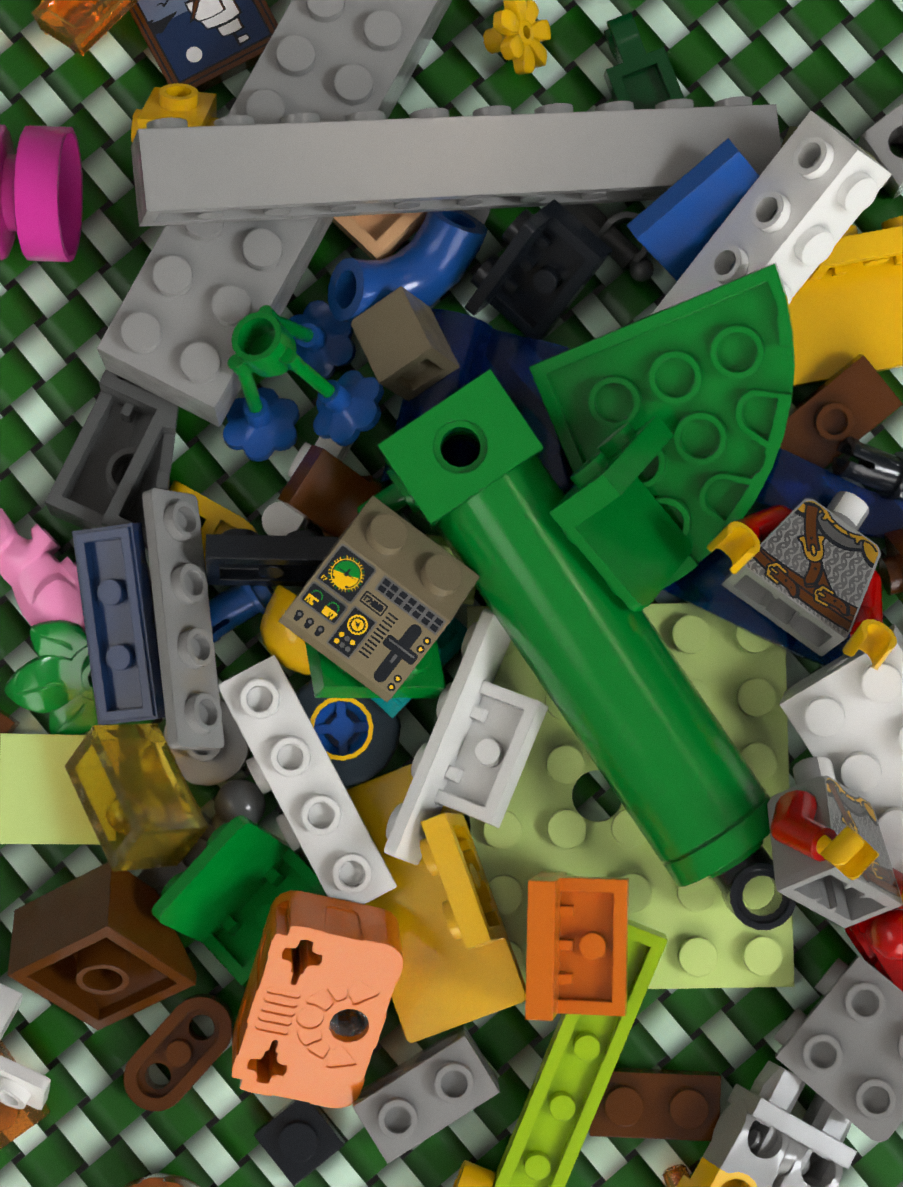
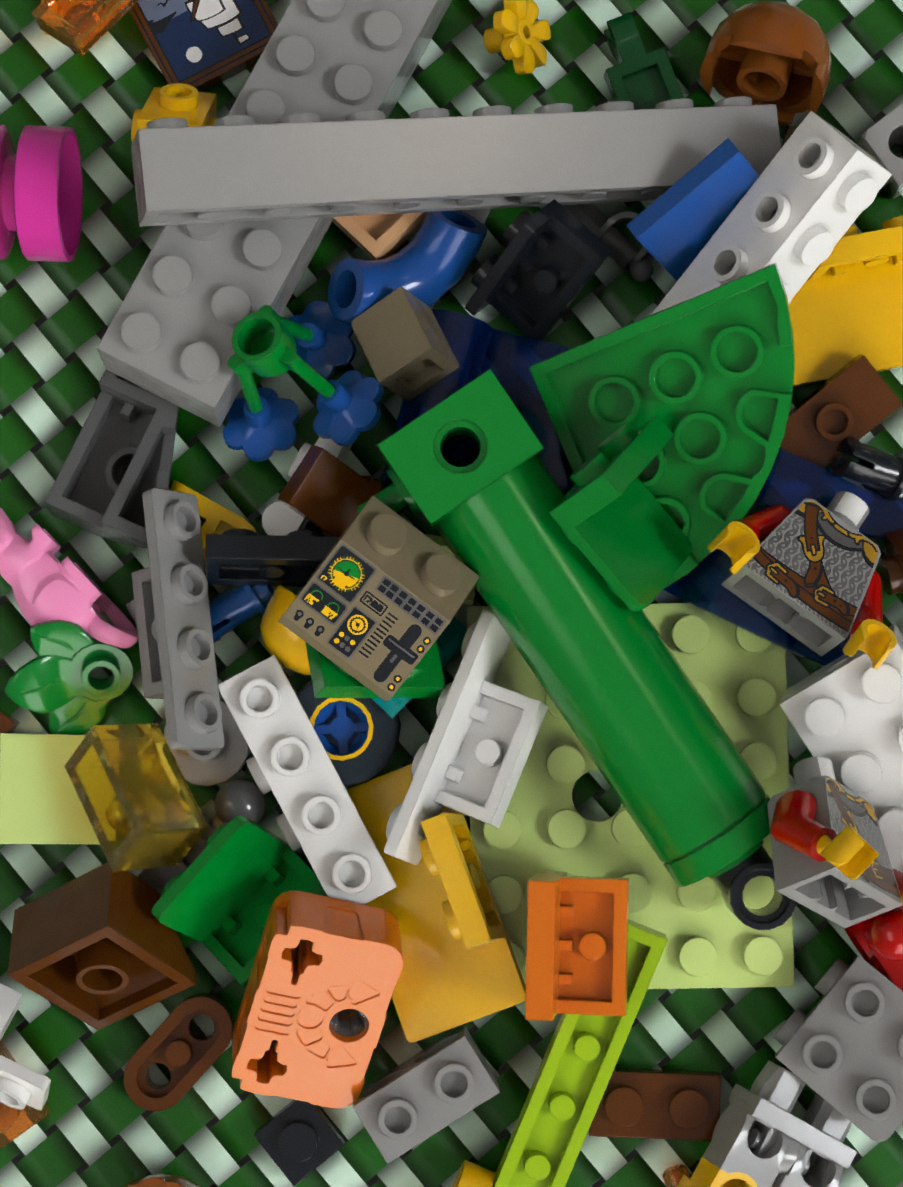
(119, 623): dark blue tile -> none
(771, 56): none -> dark orange cylinder

